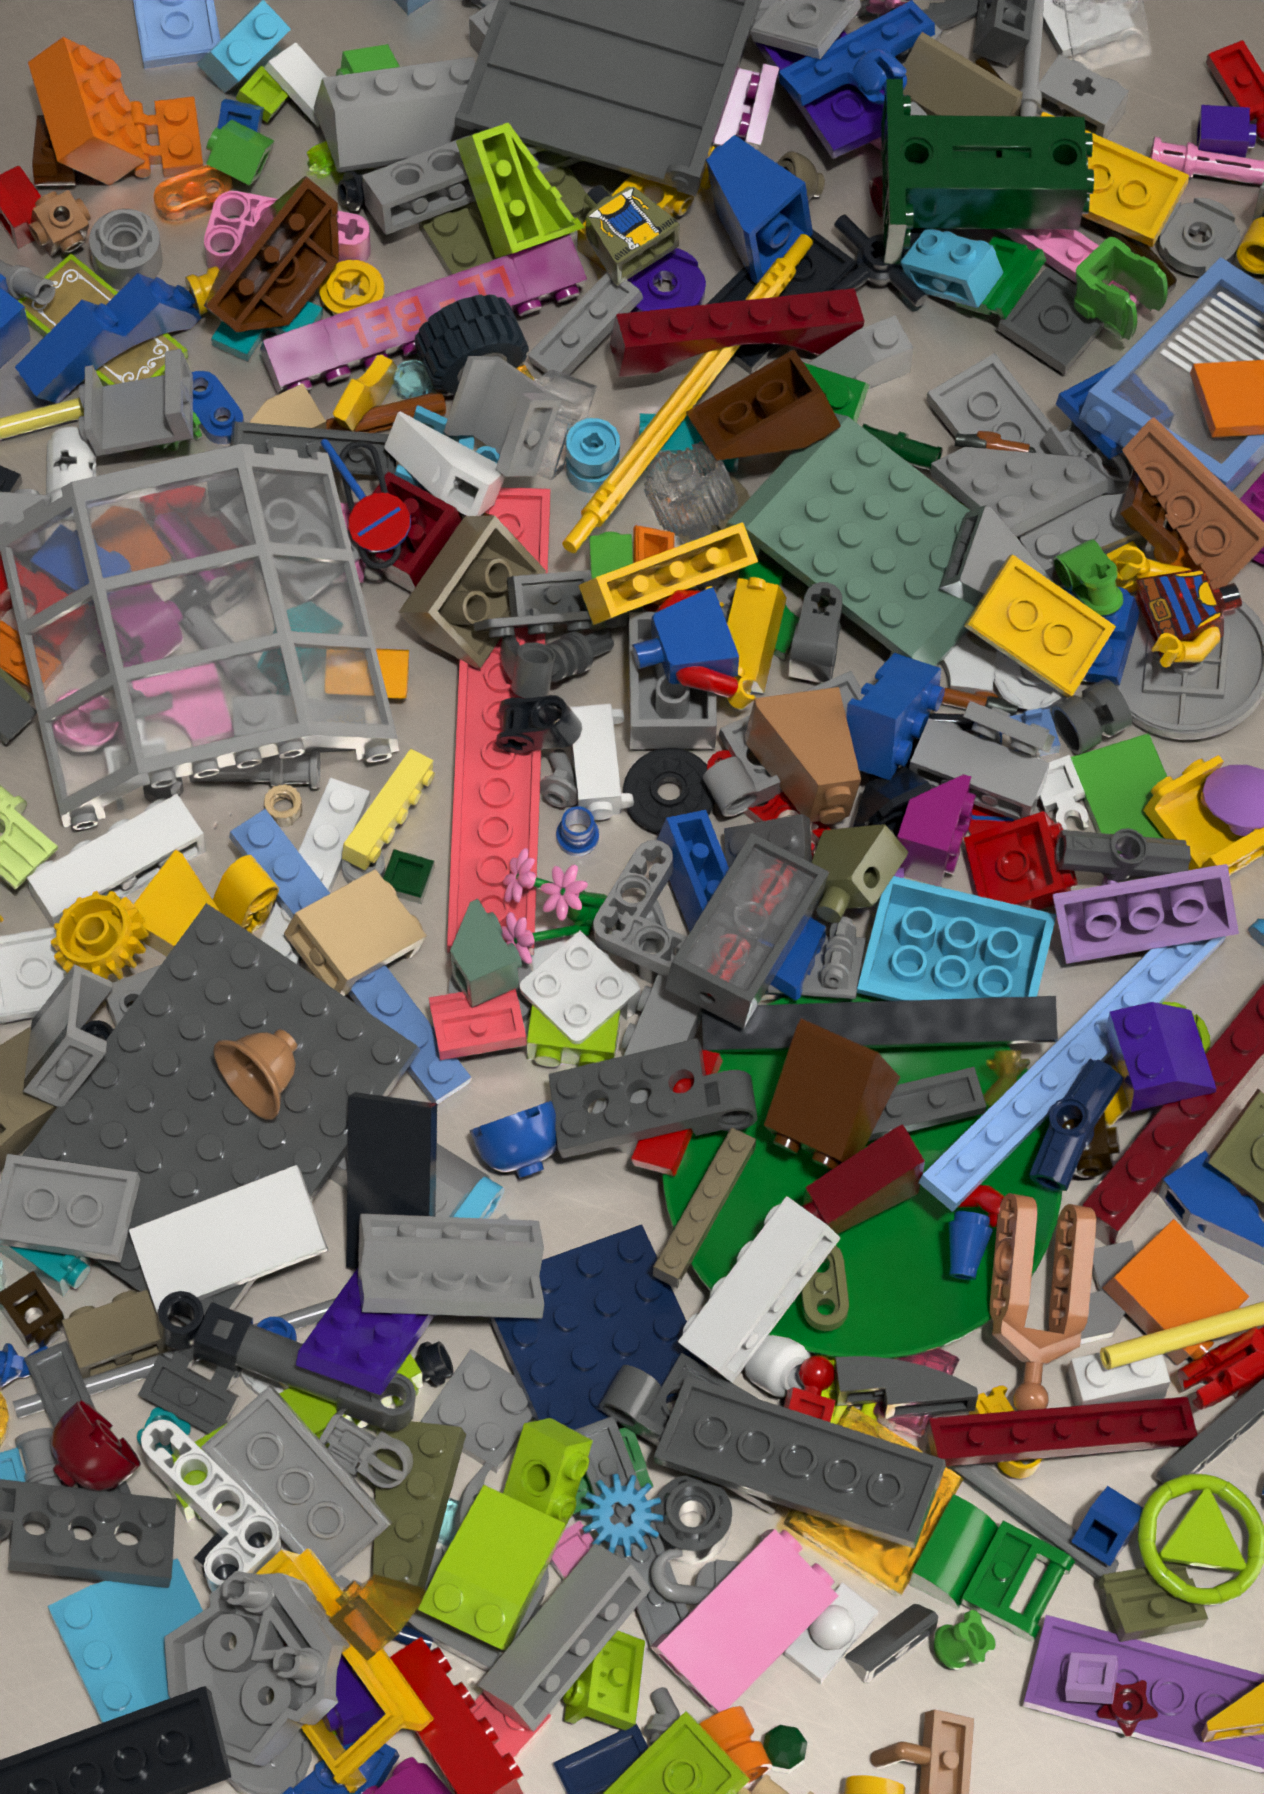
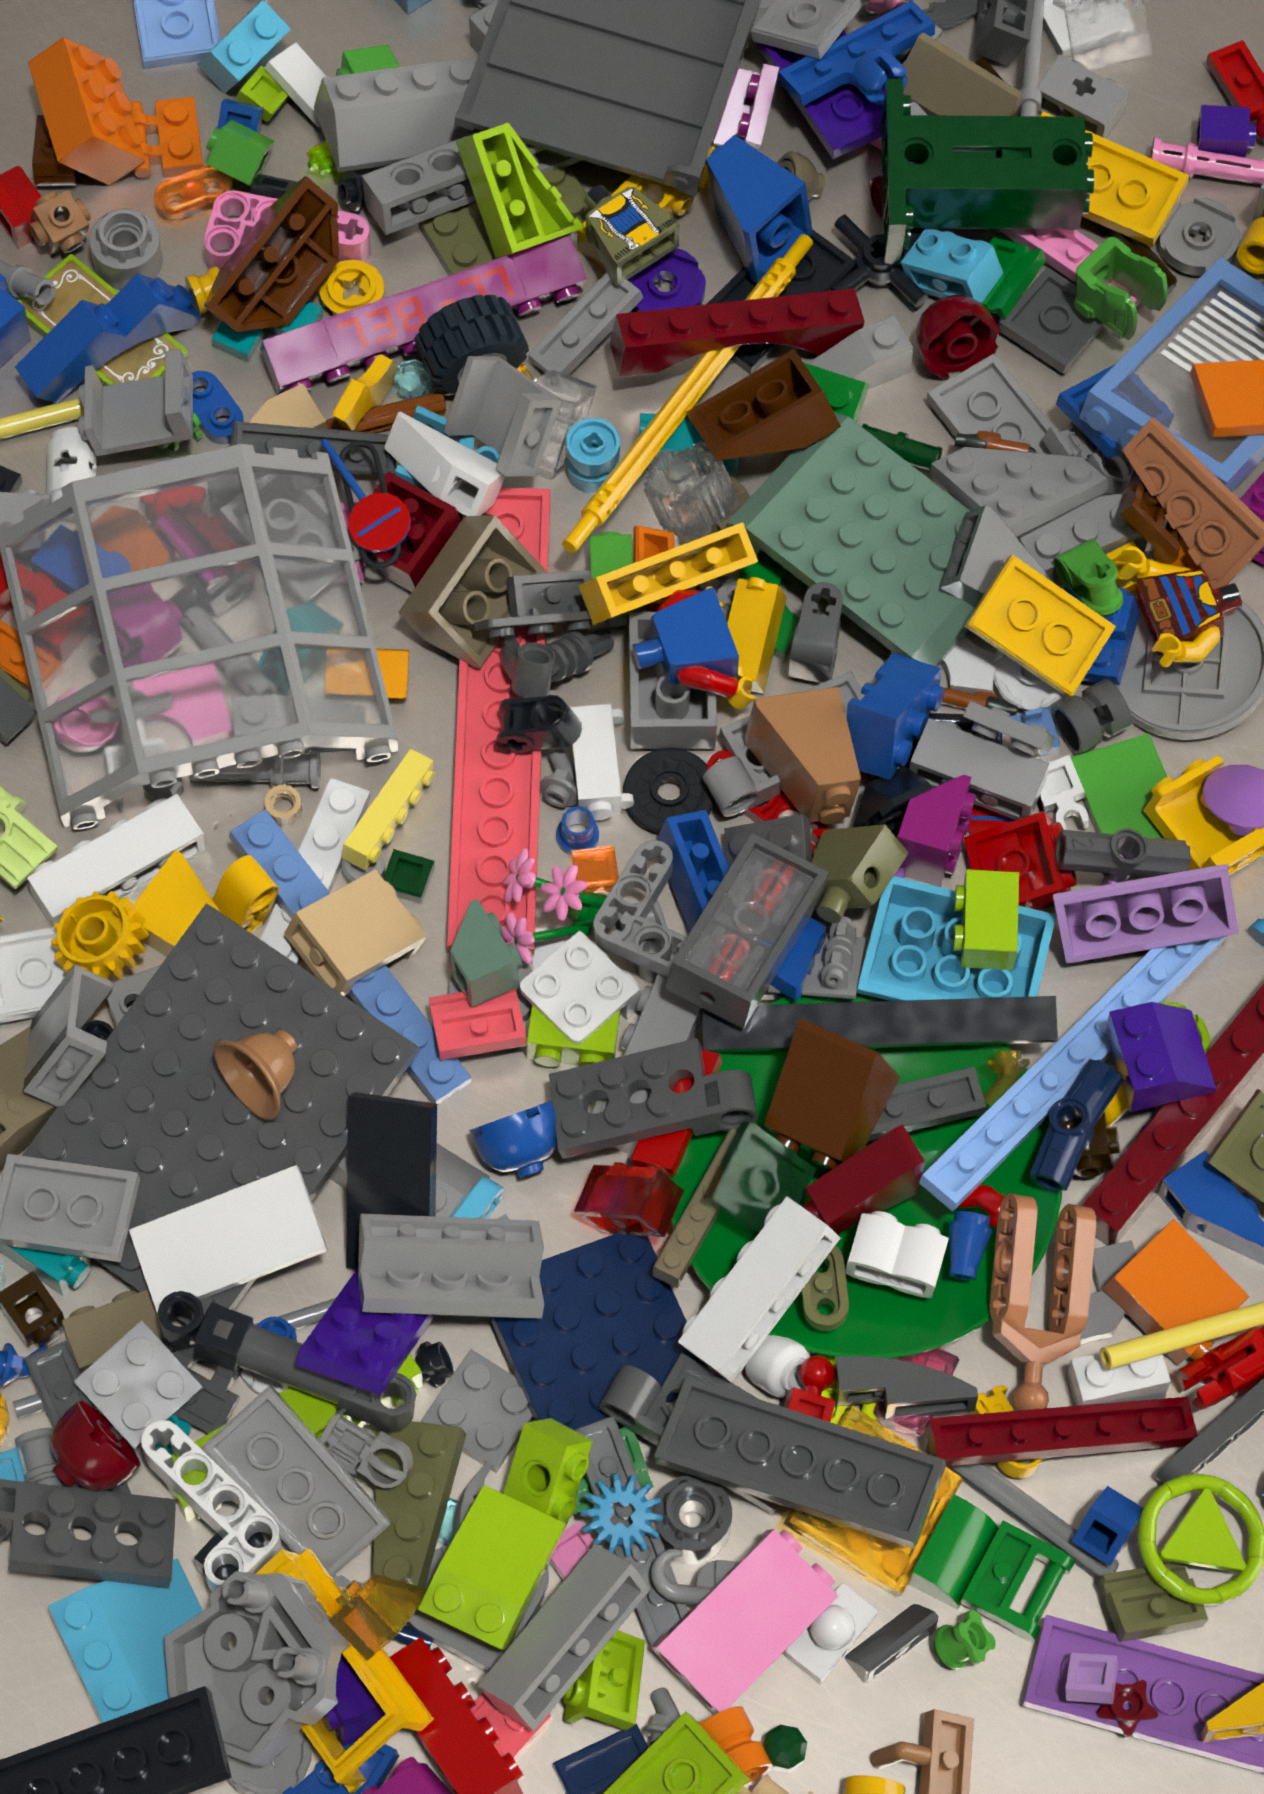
(137, 1383): none -> light grey plate
(270, 186): none -> black plate
(596, 867): none -> clear orange tile
(629, 1199): none -> clear red brick
(756, 1177): none -> clear green plate
(897, 1254): none -> white brick
(955, 334): none -> dark red cylinder
(988, 919): none -> lime piece

